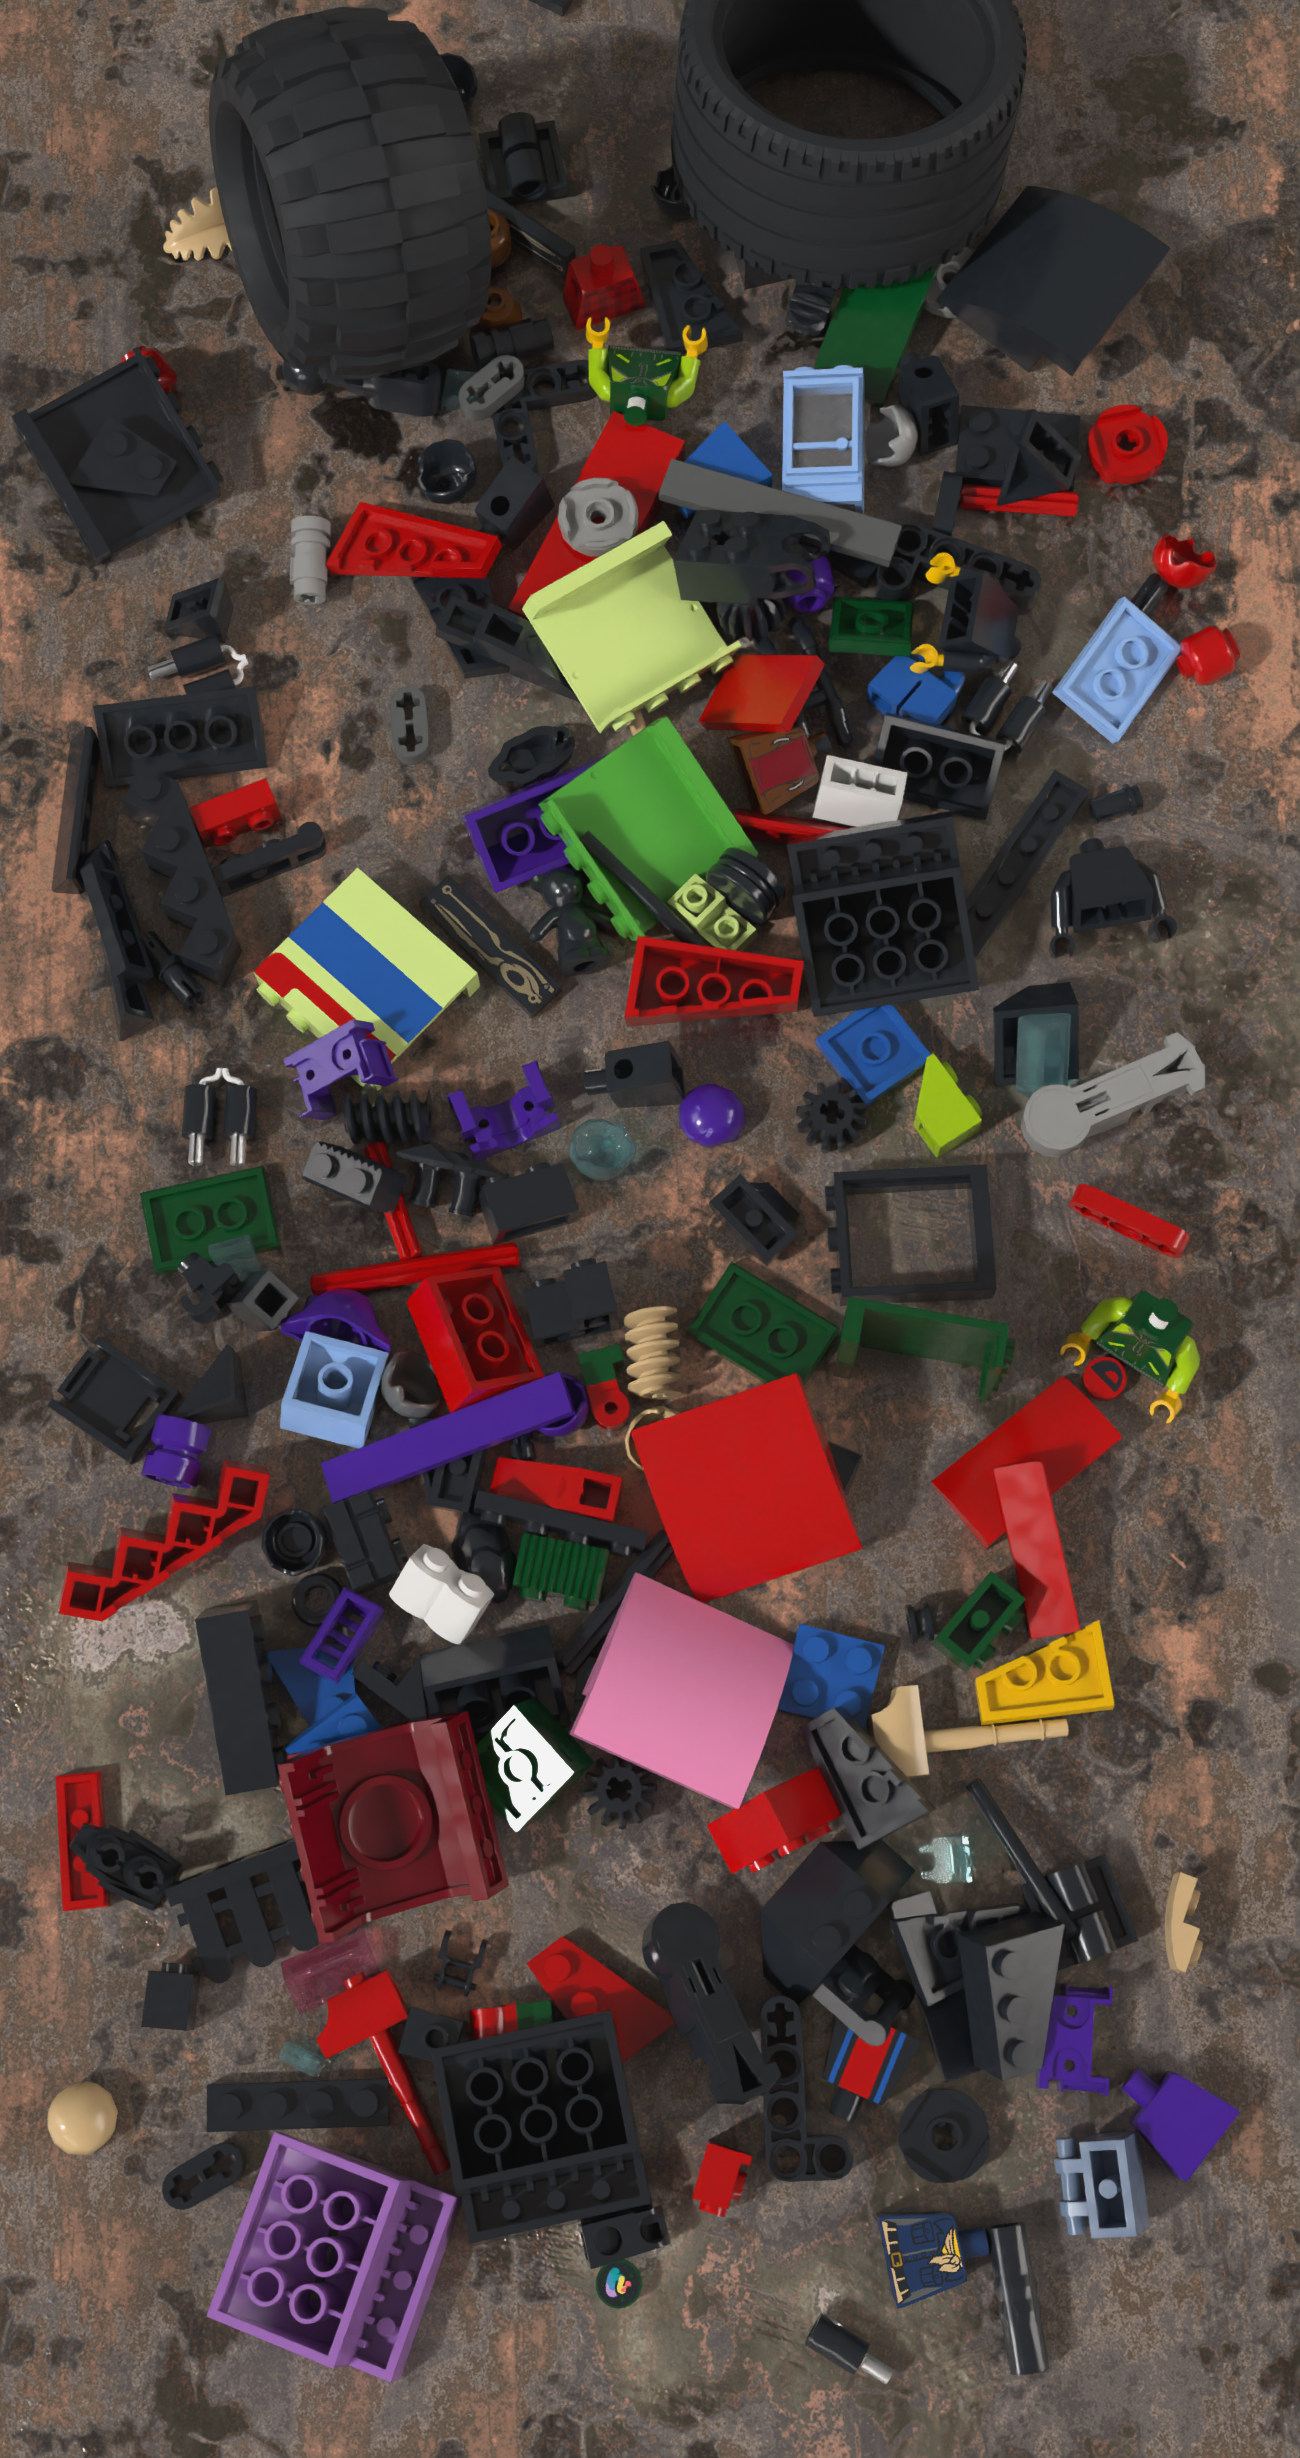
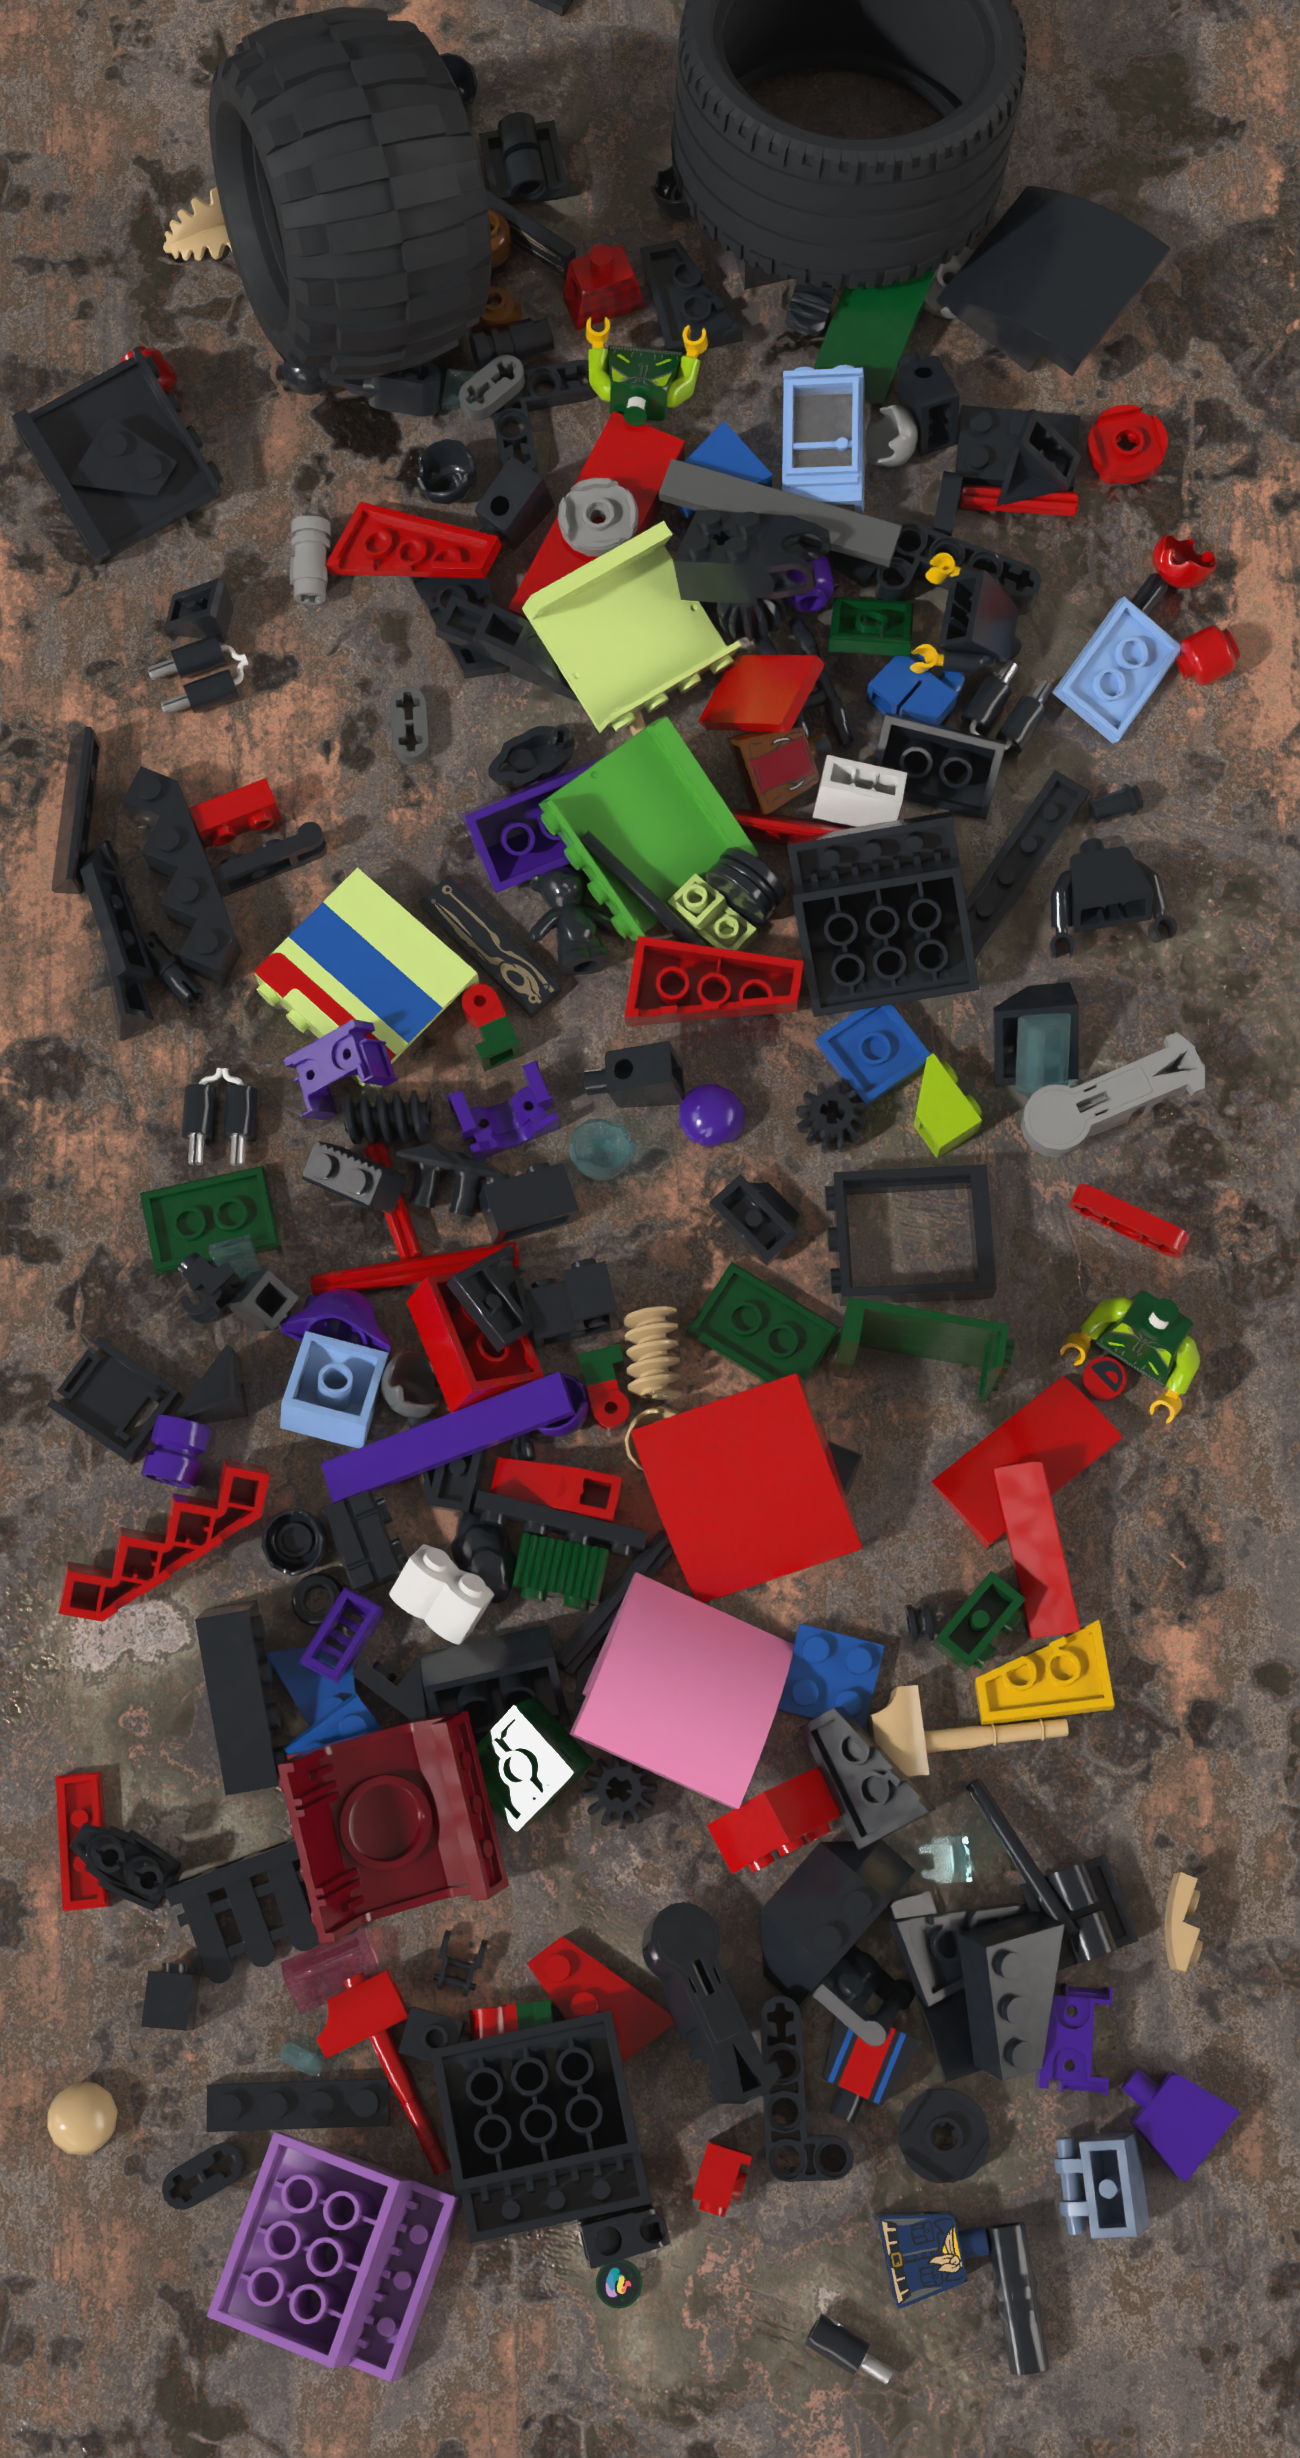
(181, 735): black slope -> none
(488, 1016): none -> leg
(495, 1298): none -> black wing

